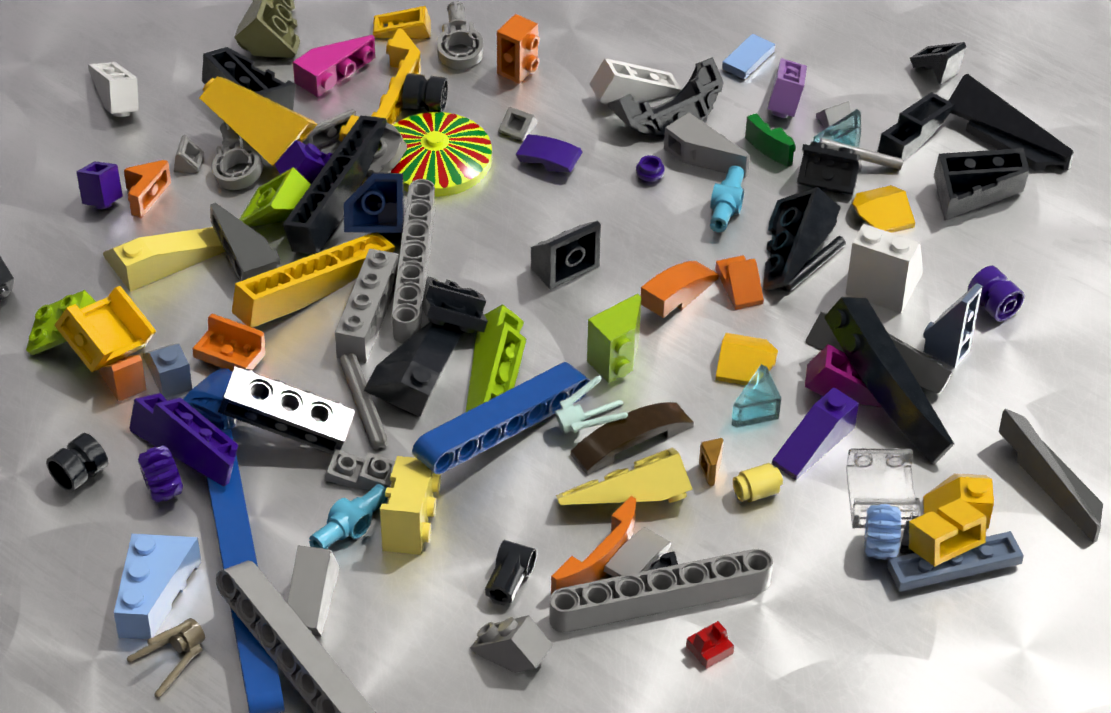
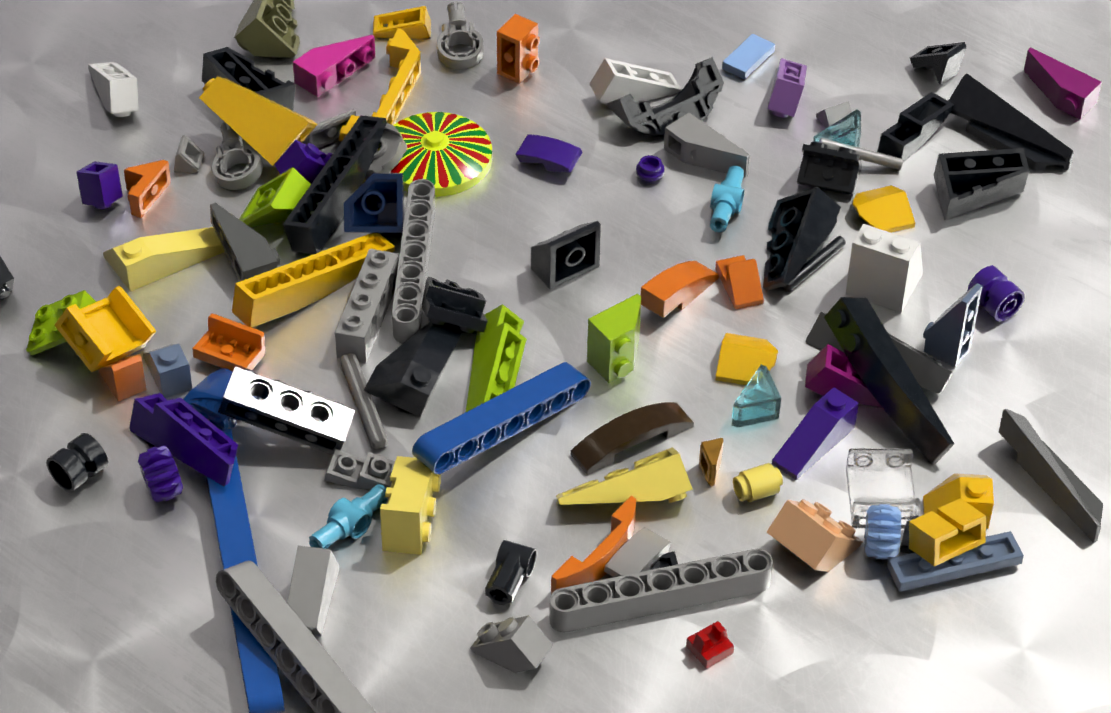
(151, 580): light blue wedge -> none
(182, 638): dark tan plant -> none
(429, 93): black wheel -> none
(517, 124): light grey slope -> none
(574, 418): light aqua plant -> none
(771, 143): green slope -> none
(813, 534): none -> light nougat slope
(1061, 84): none -> magenta slope

